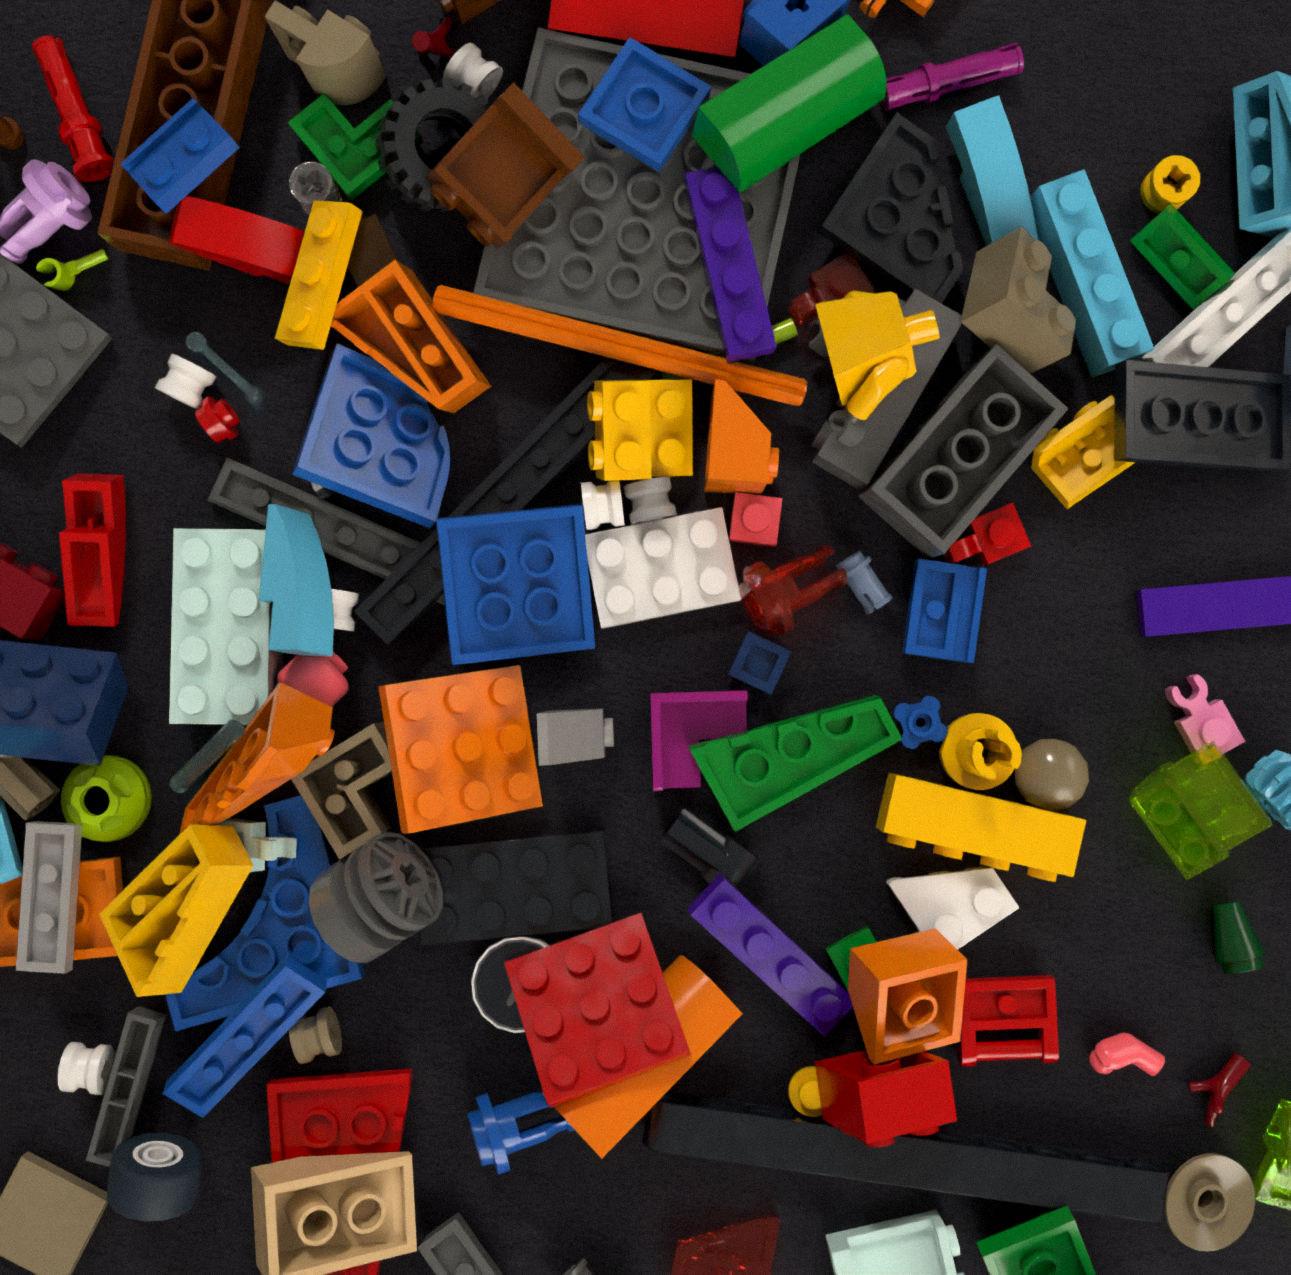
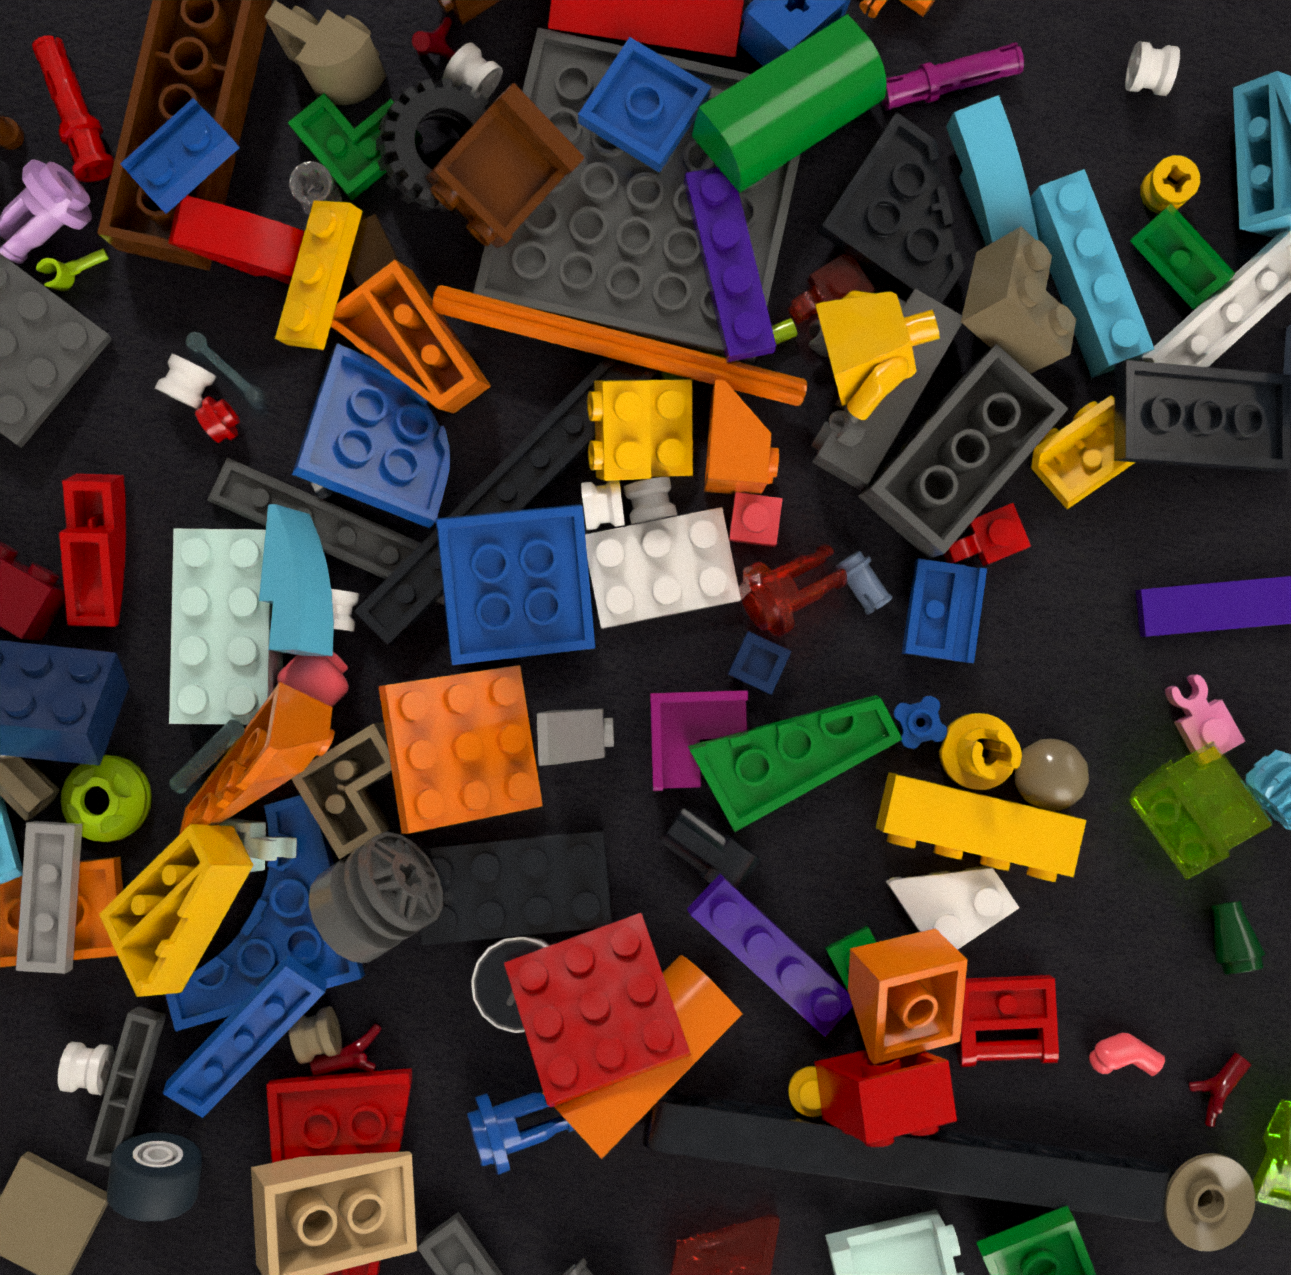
(350, 1056): none -> dark red bar
(1152, 68): none -> white wheel

